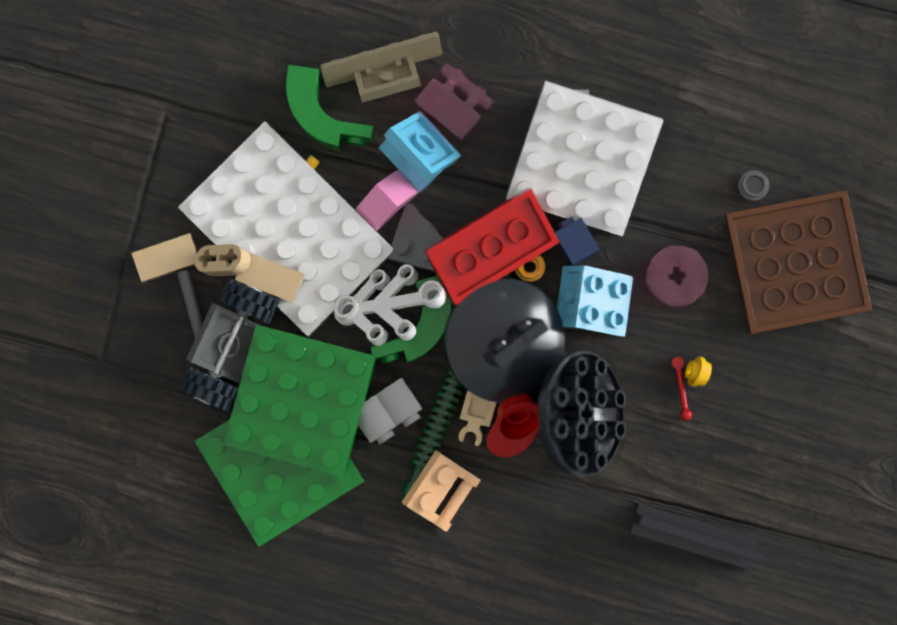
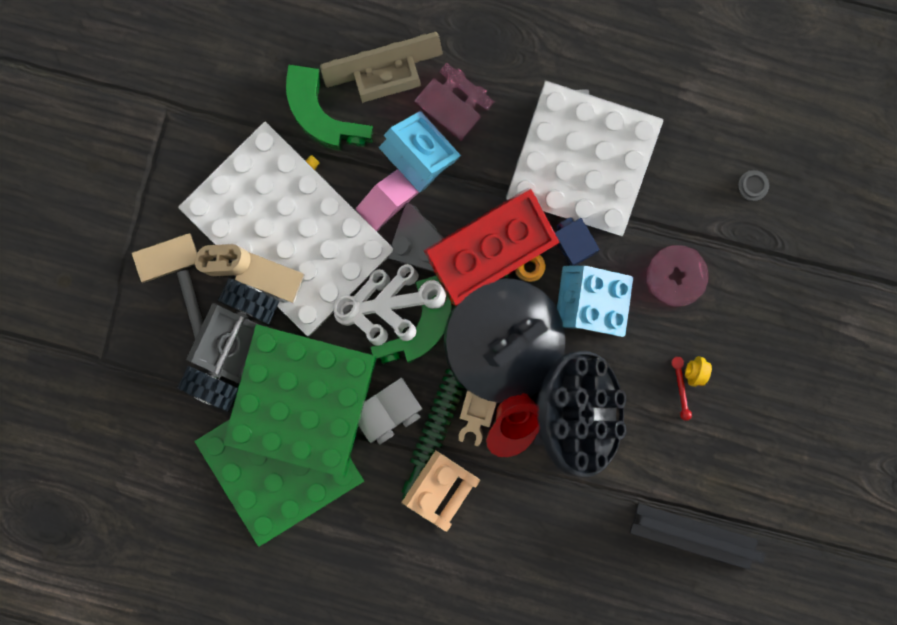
(798, 262): reddish brown plate -> none

